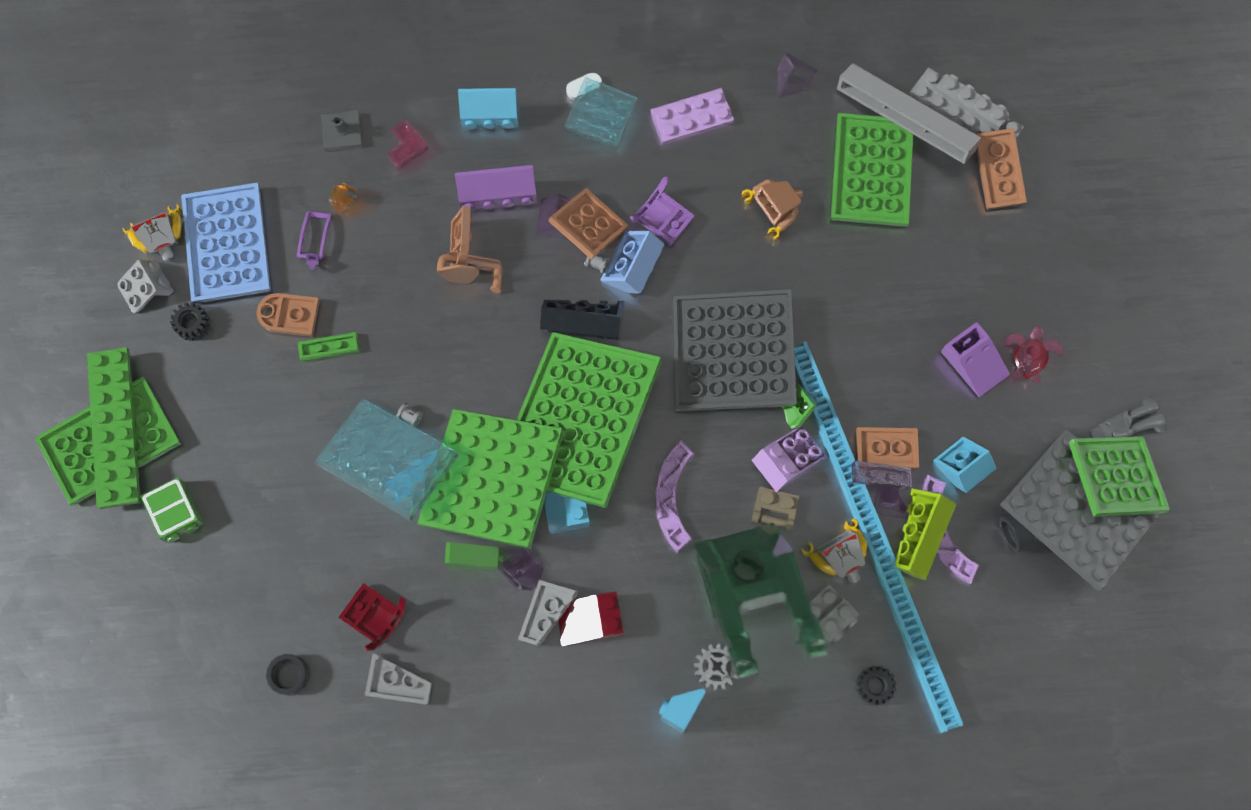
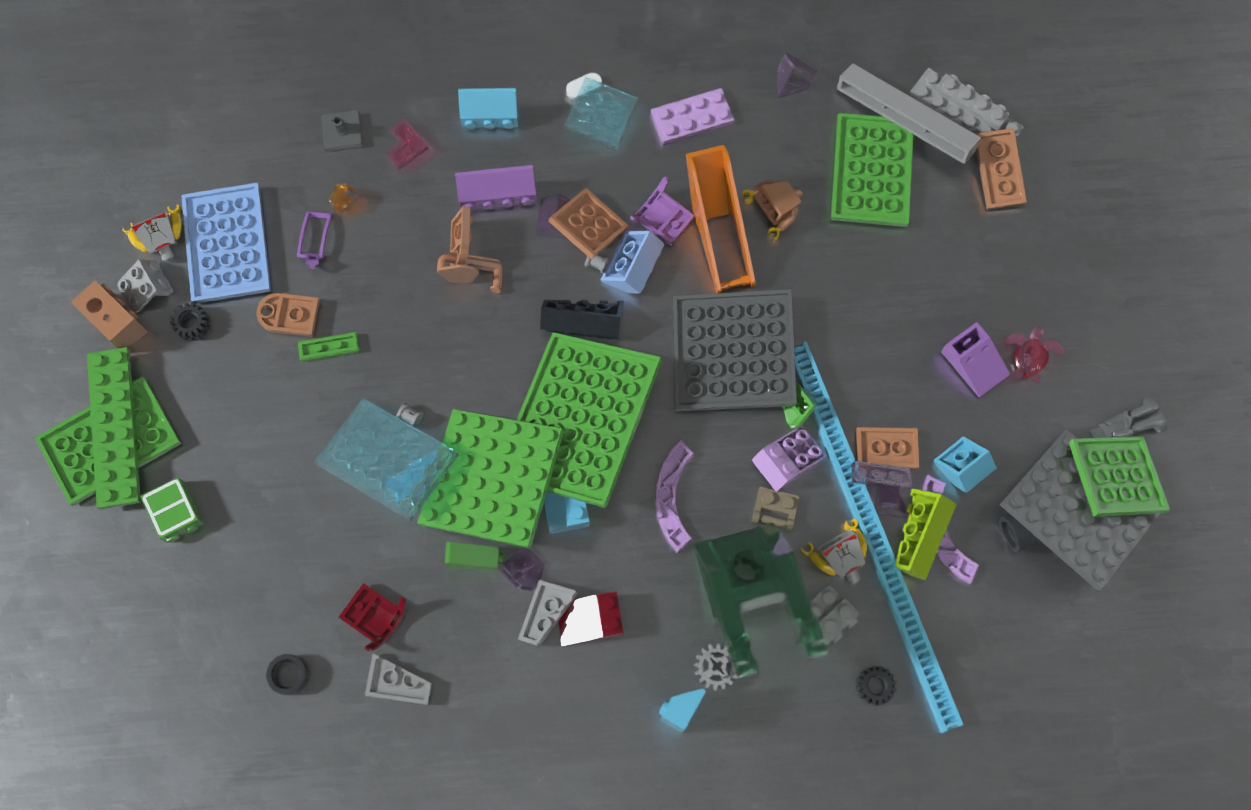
(121, 326): none -> nougat piece
(713, 196): none -> orange piece

